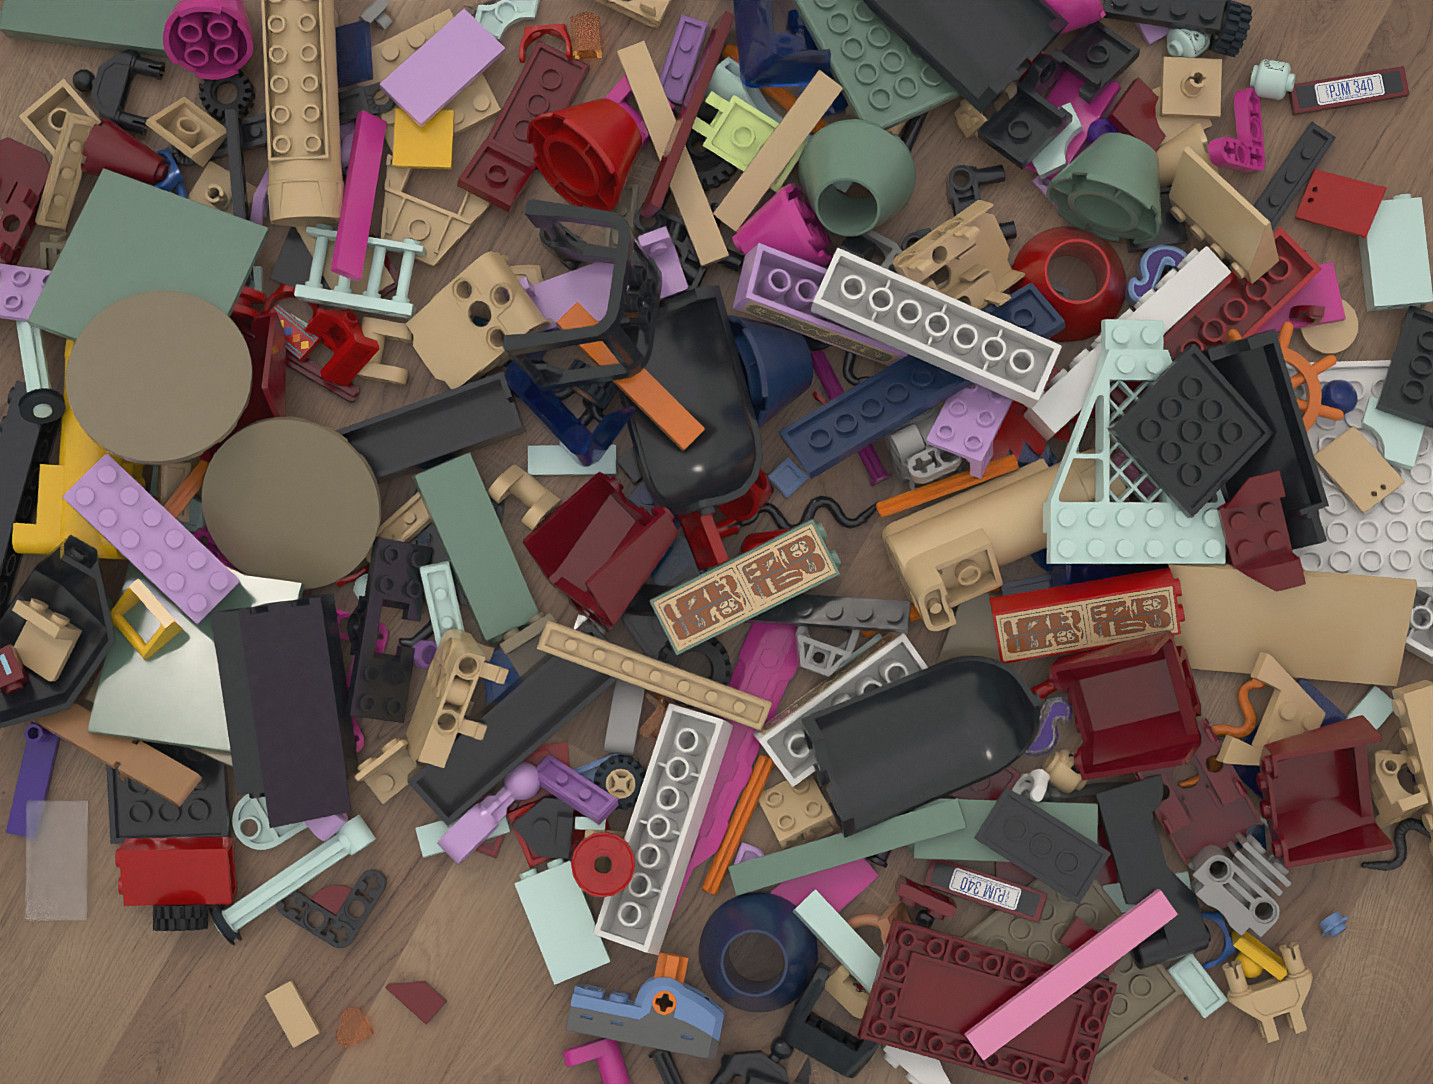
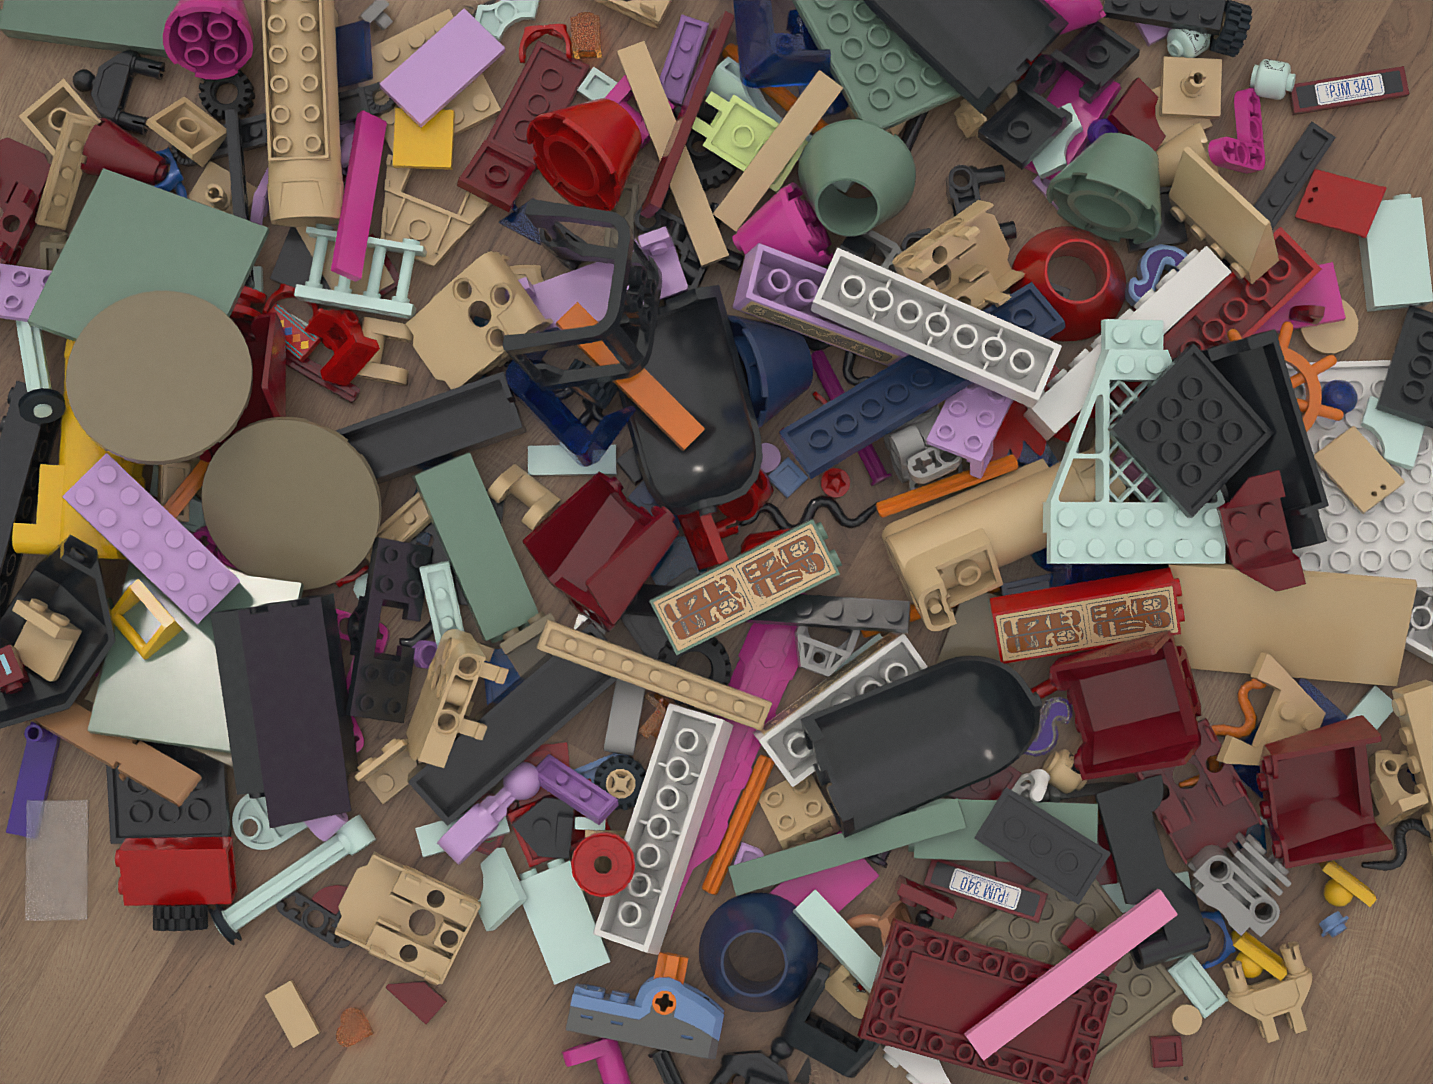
(379, 911): none -> tan piece
(501, 890): none -> light aqua tile
(521, 224): none -> clear blue piece
(596, 85): none -> light aqua tile
(771, 457): none -> lavender tile
(835, 483): none -> red tile
(1166, 1051): none -> dark red tile
(1186, 1019): none -> tan tile
(1344, 885): none -> yellow tile

